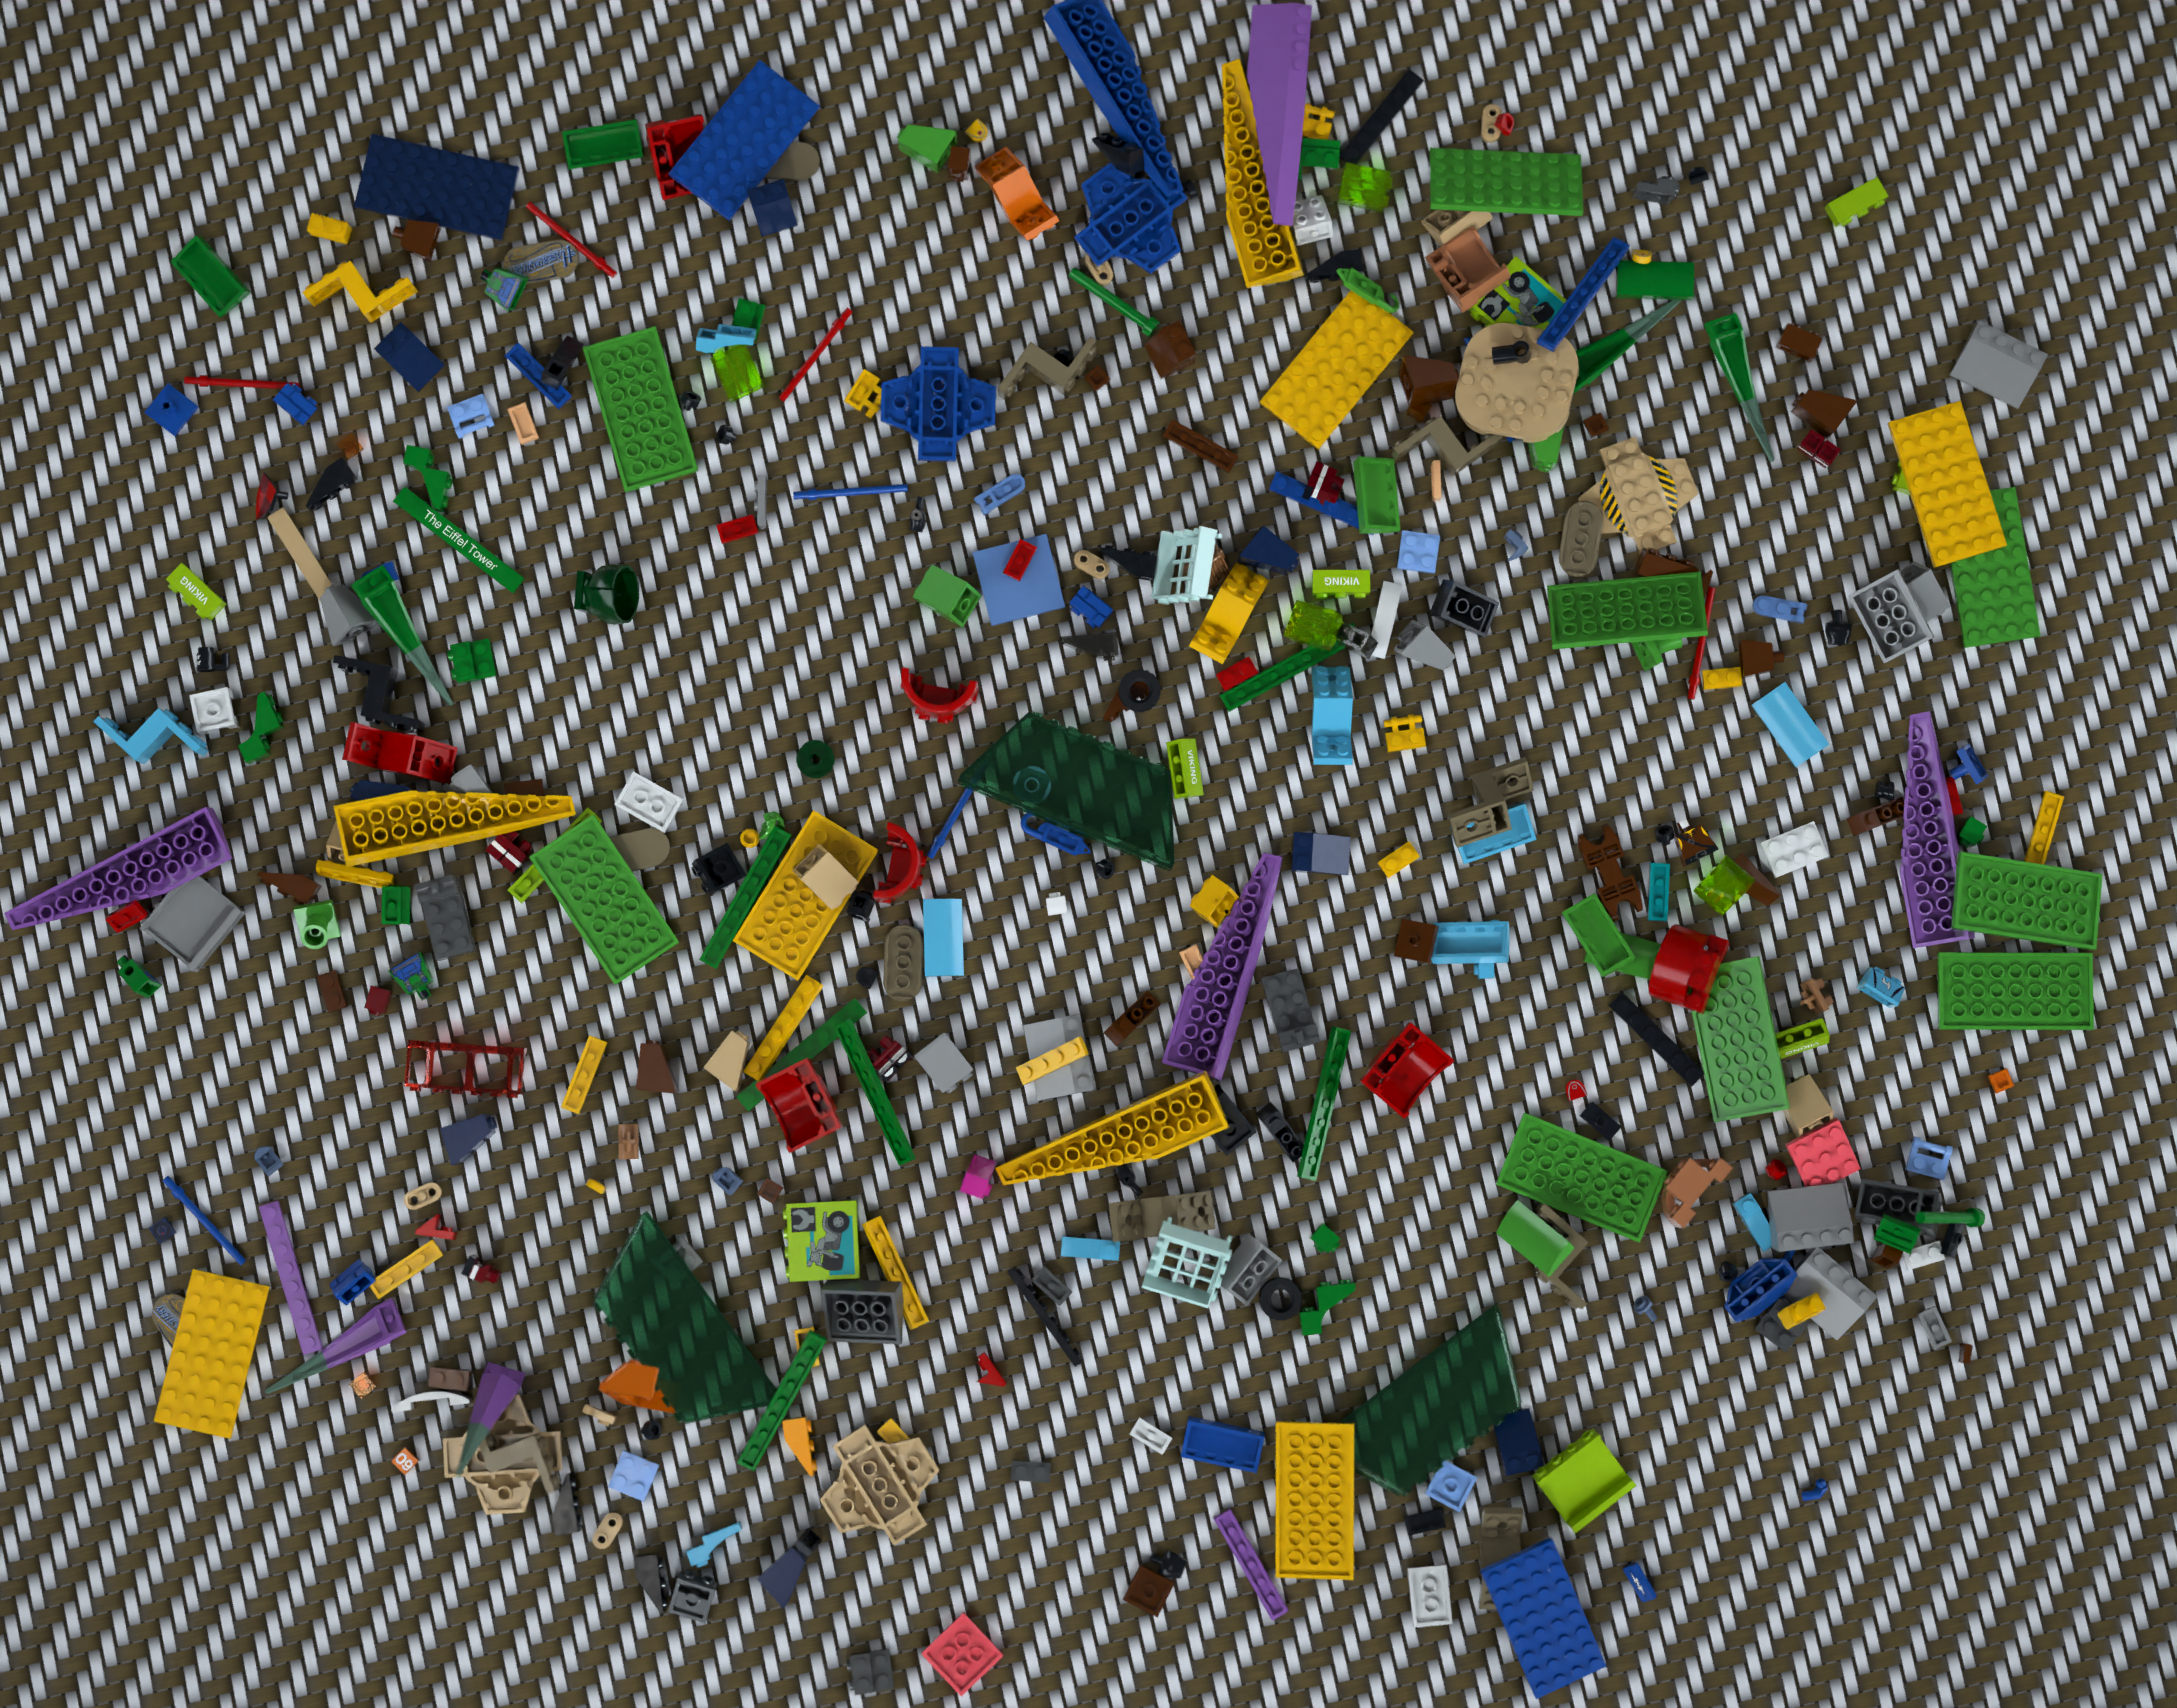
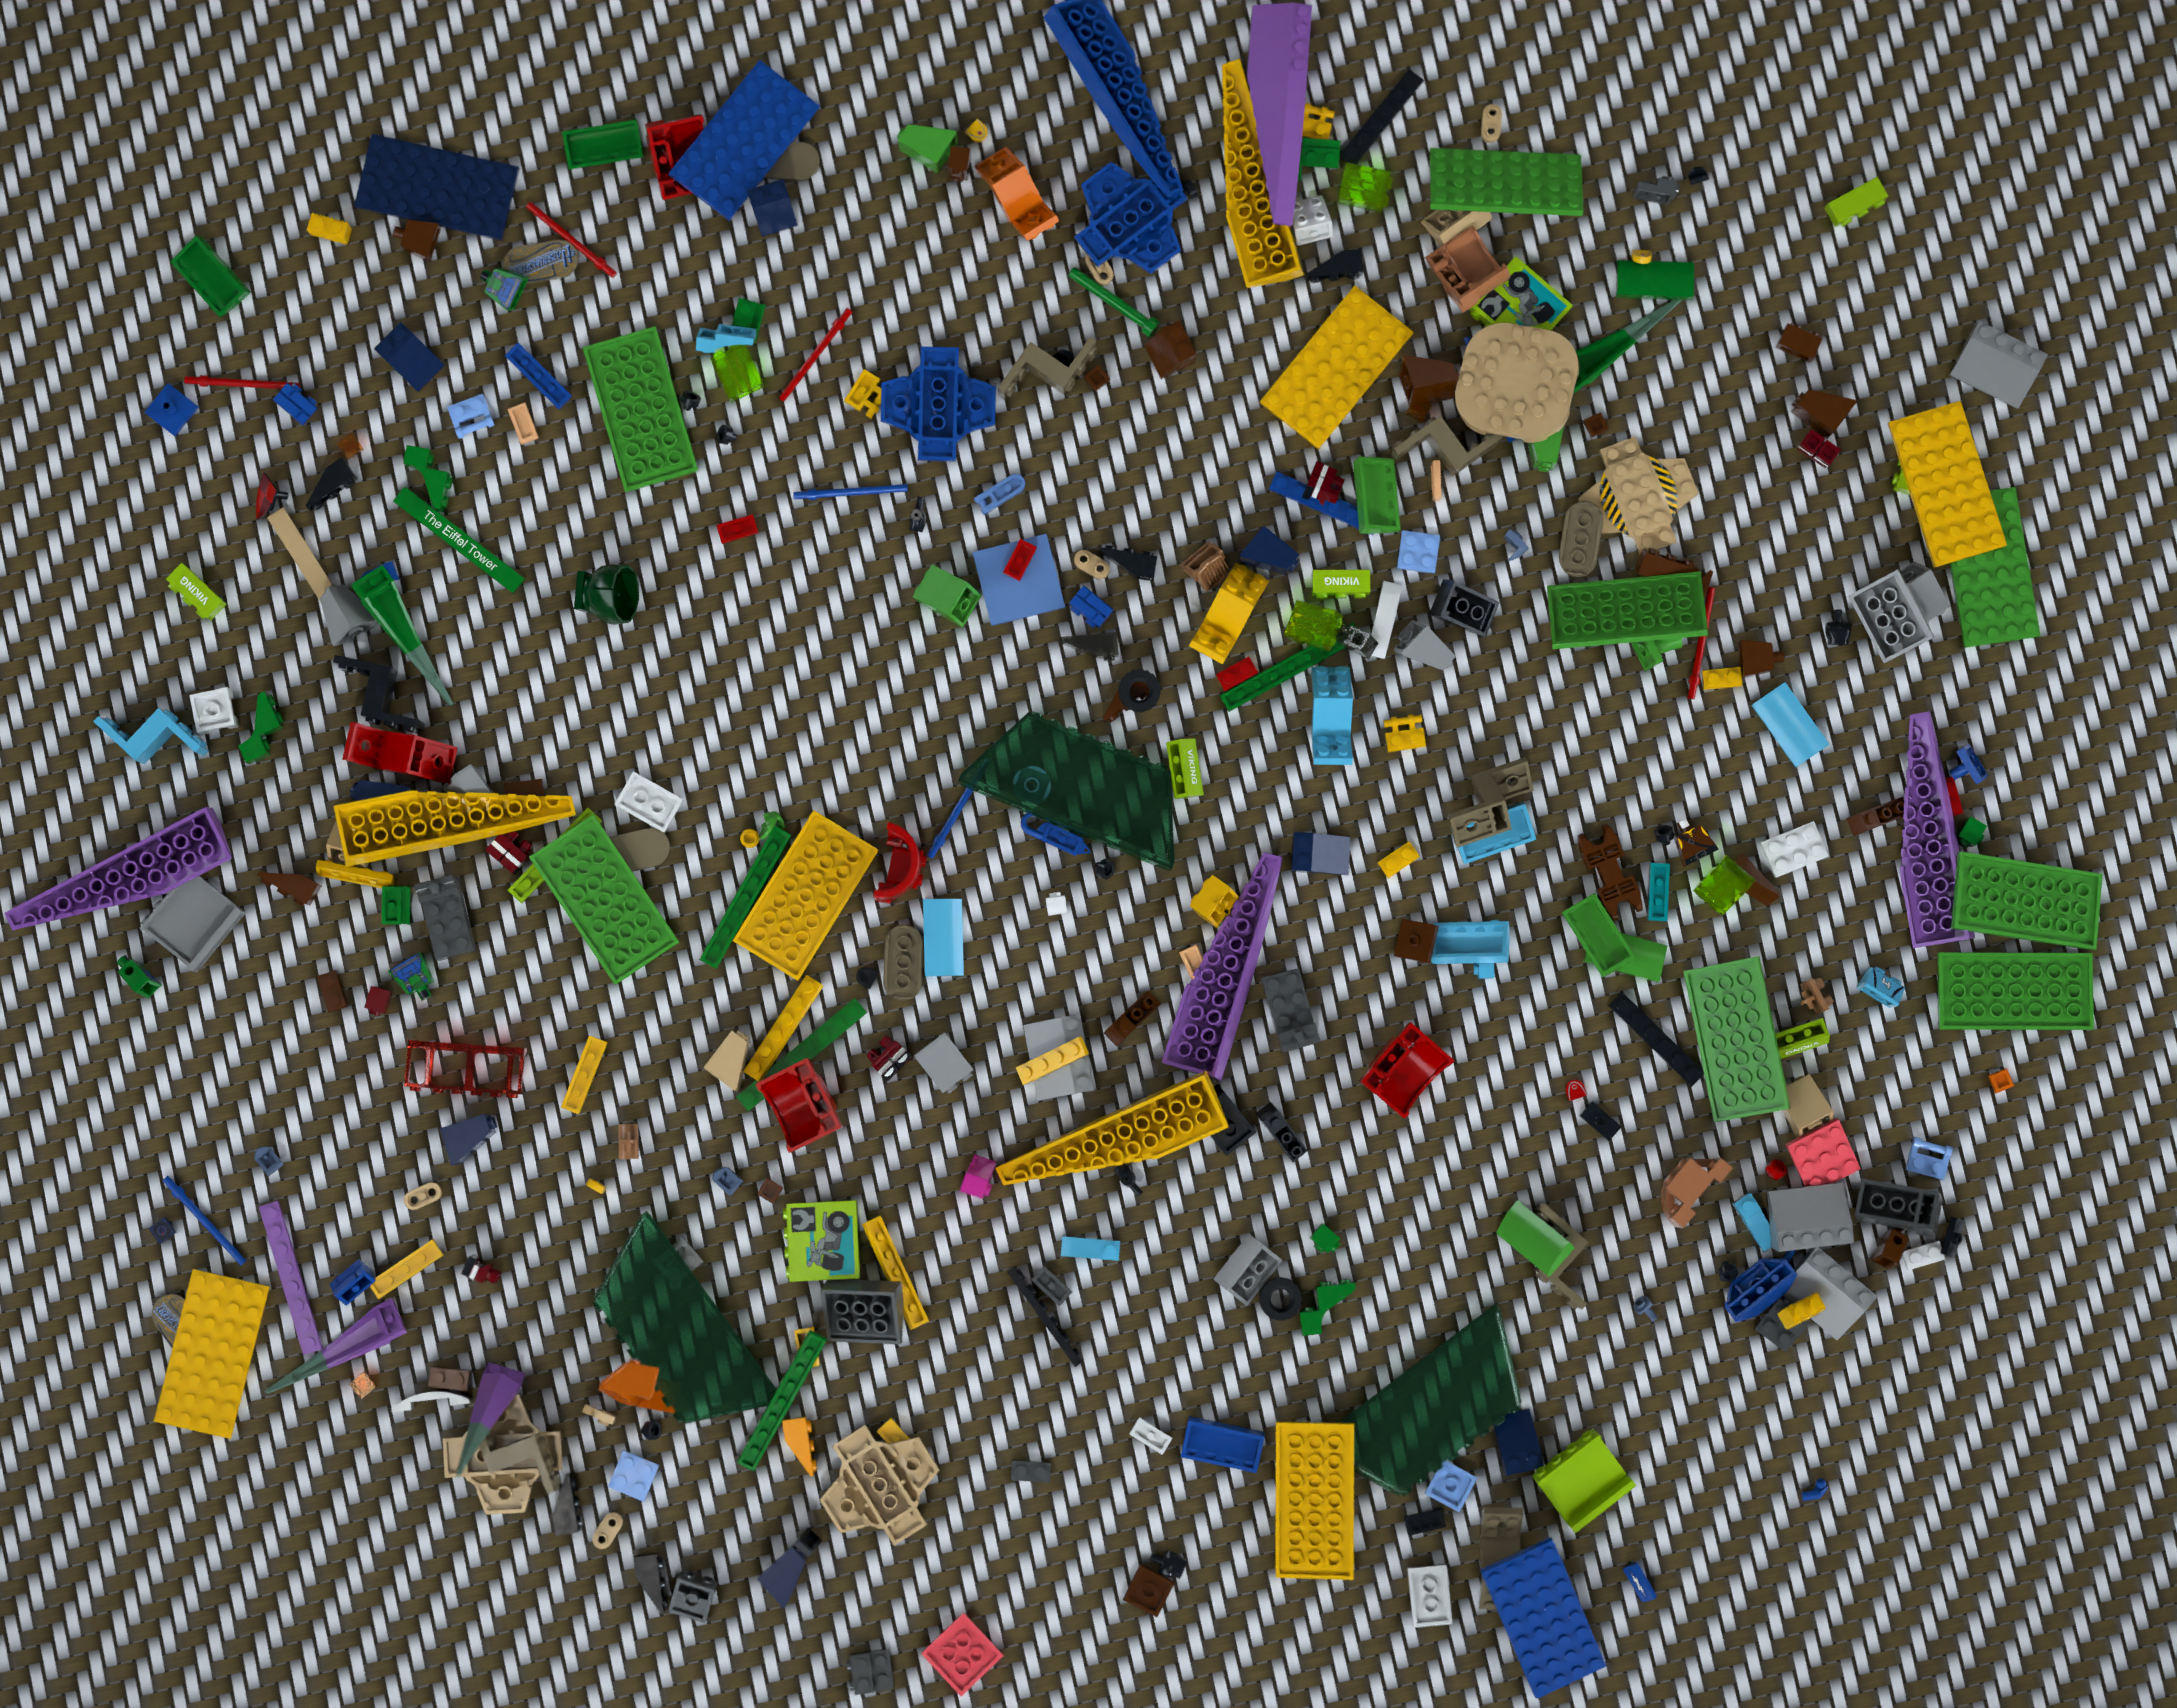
(126, 916): red plate -> none
(207, 663): black piece -> none
(317, 923): bright green plant -> none
(352, 280): yellow bracket -> none
(405, 1460): orange tile -> none
(431, 1229): red slope -> none
(472, 661): green plate -> none
(561, 362): black slope -> none
(655, 1069): reddish brown slope -> none
(700, 1554): medium azure slope -> none
(718, 869): black plate -> none
(761, 504): light grey hinge -> none
(806, 753): dark green plate -> none
(826, 877): tan slope -> none
(857, 900): black brick -> none
(874, 1092): green tile -> none
(937, 701): red piece -> none
(993, 1376): red slope -> none
(1122, 154): black slope -> none
(1147, 1215): dark tan bracket -> none
(1193, 1240): light aqua window -> none
(1200, 446): reddish brown plate -> none
(1202, 549): light aqua window -> none
(1251, 1564): medium lavender tile -> none
(1324, 1103): green plate -> none
(1366, 289): bright green plate -> none
(1505, 123): red tile -> none
(1509, 354): black piece -> none
(1581, 1177): bright green plate -> none
(1583, 294): blue tile -> none
(1685, 964): red piece -> none
(1730, 350): green plate -> none
(1779, 608): medium blue plate -> none
(1884, 790): black wheel -> none
(1897, 1234): green plate -> none
(1934, 1327): light grey plate -> none
(1965, 1353): reddish brown tile -> none
(1971, 1217): green piece -> none
(2044, 828): yellow tile -> none

